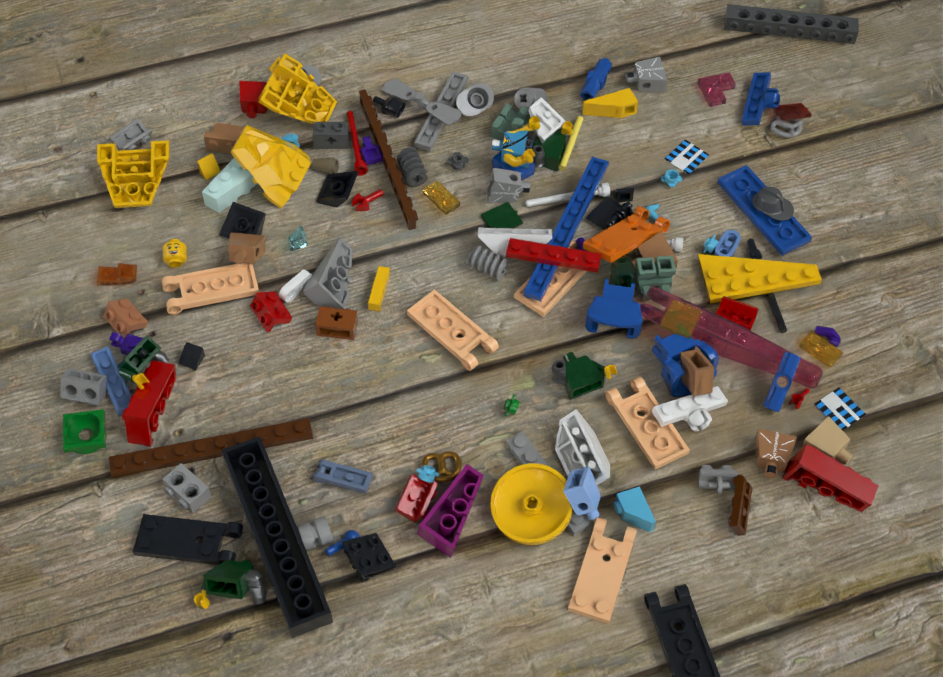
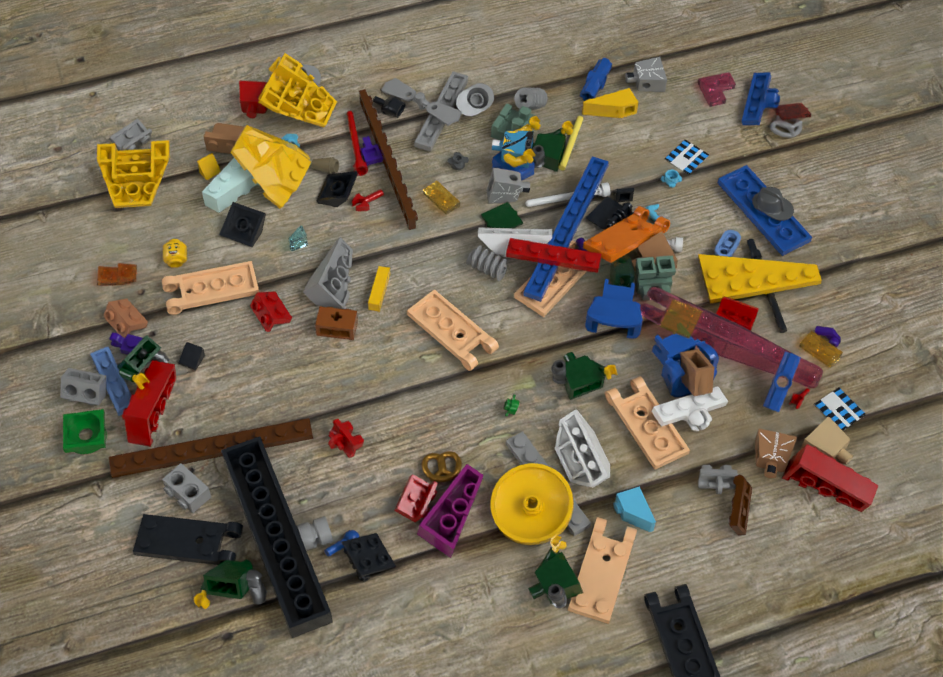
(246, 248): medium nougat torso -> none
(294, 286): white piece -> none
(331, 135): dark grey brick -> none
(341, 437): none -> red hips
(343, 476): sand blue plate -> none
(412, 167): dark grey piece -> none
(427, 473): medium azure plate -> none
(549, 119): white wing -> none
(556, 576): none -> dark green torso
(583, 492): light blue torso -> none
(710, 244): medium azure plate -> none
(791, 24): dark grey brick -> none

